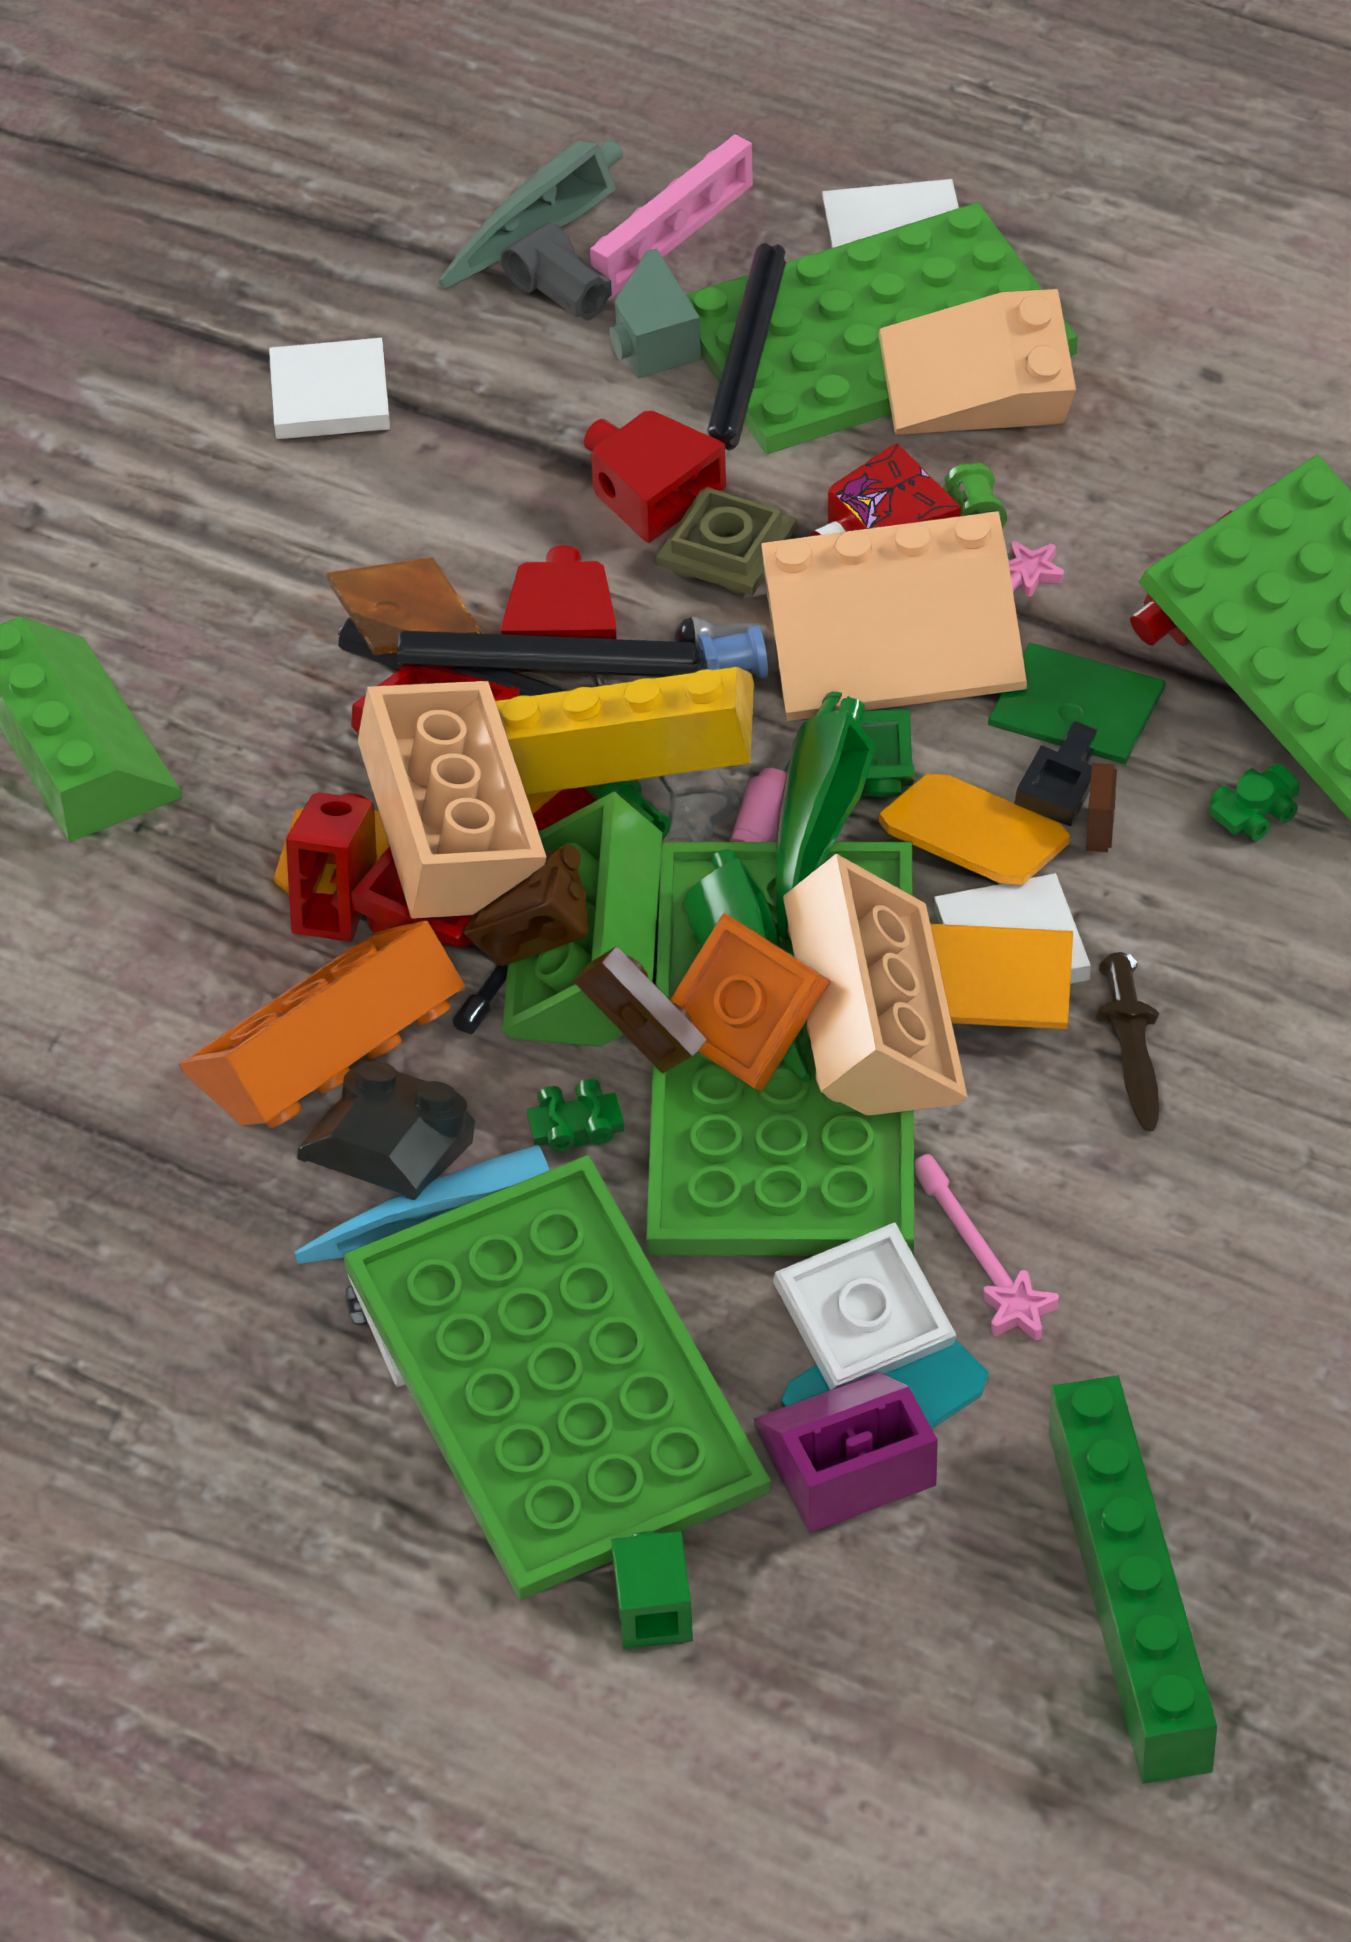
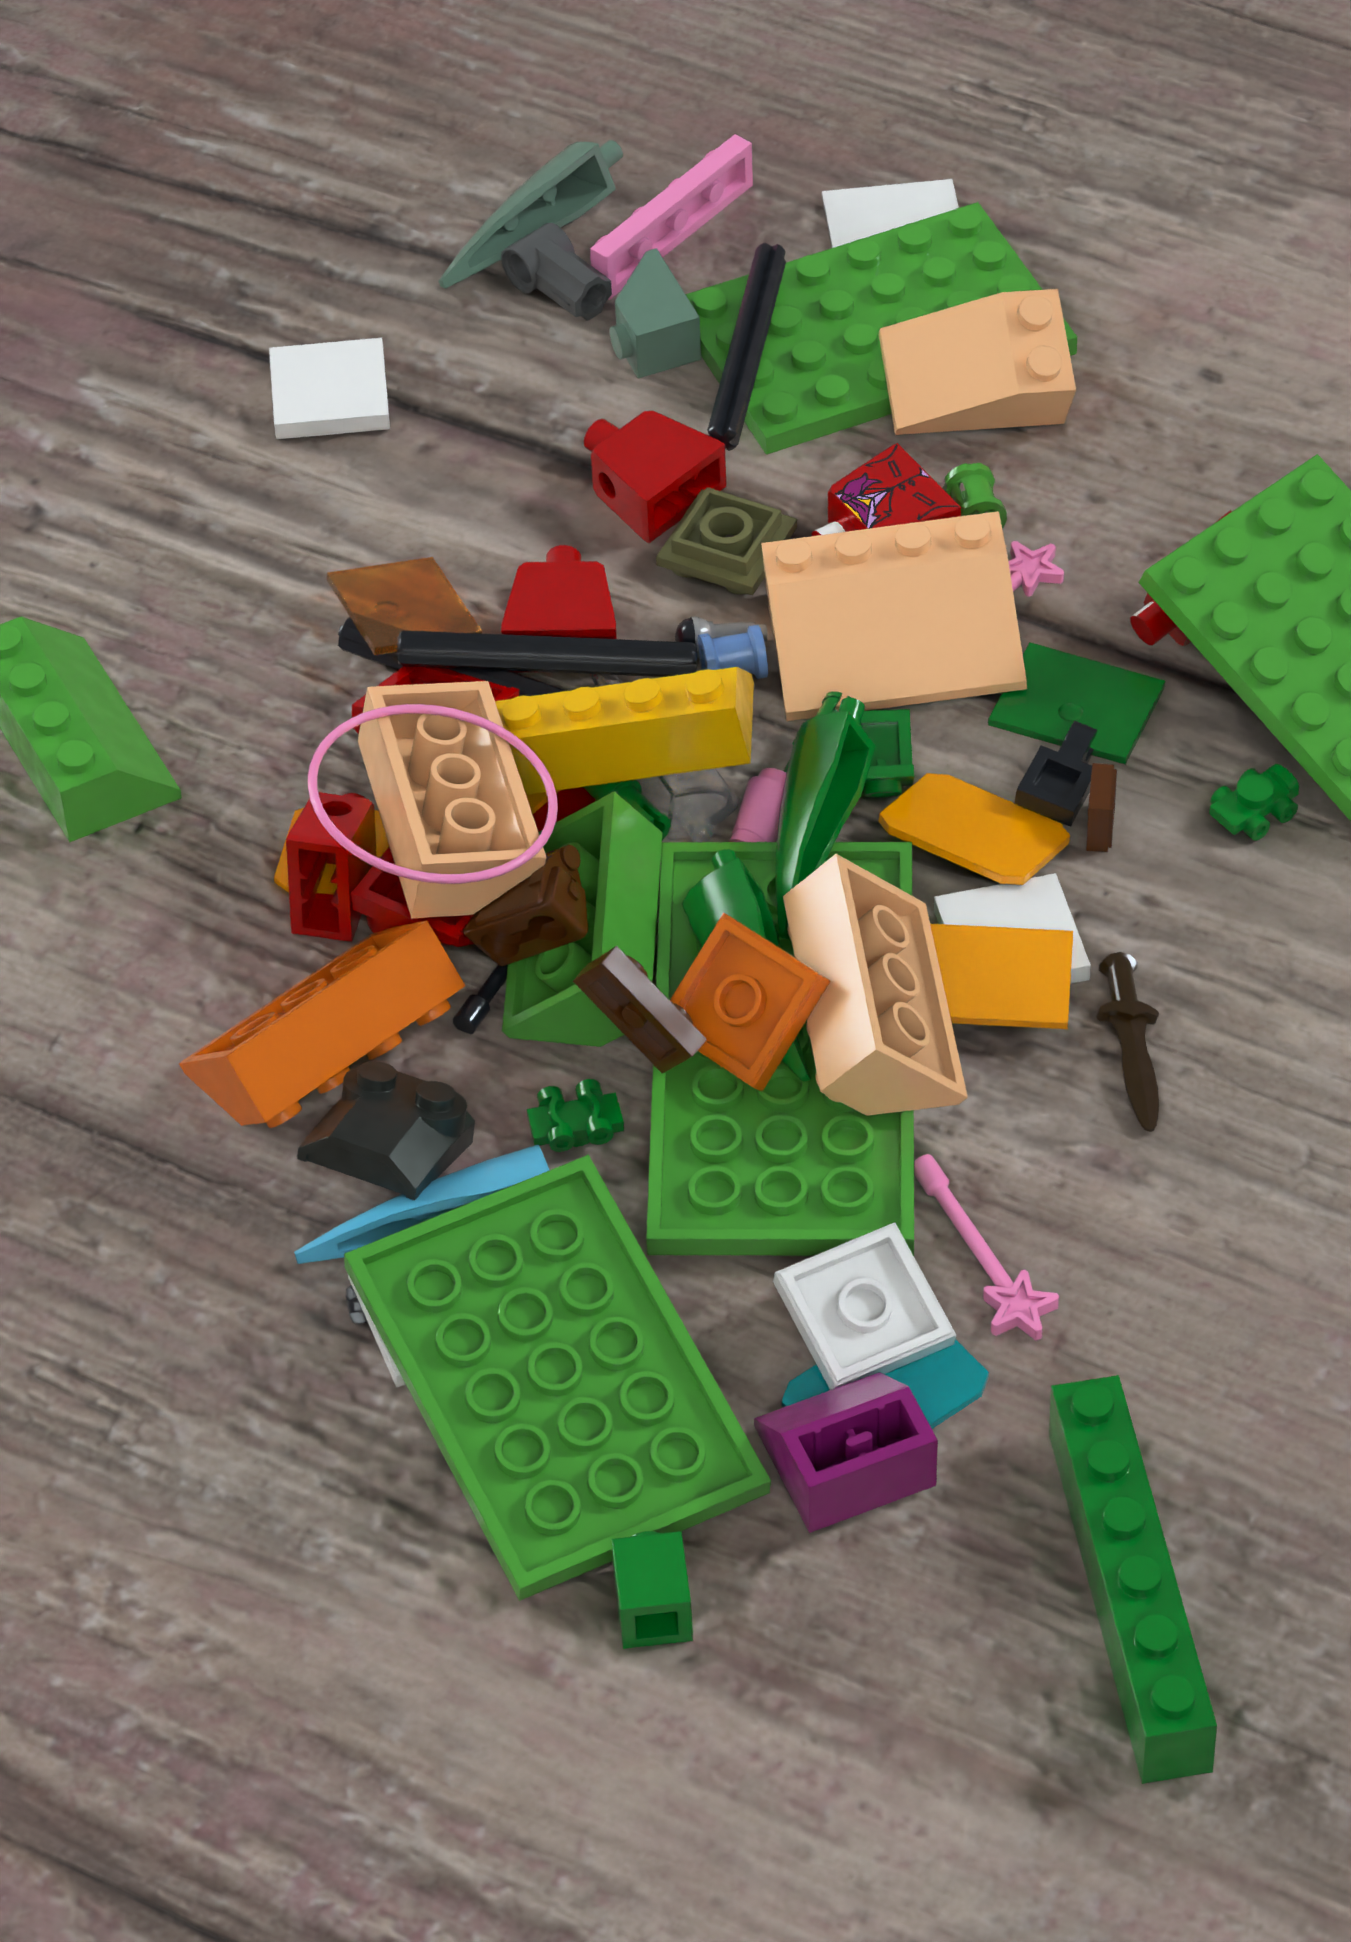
(419, 875): none -> bright pink piece

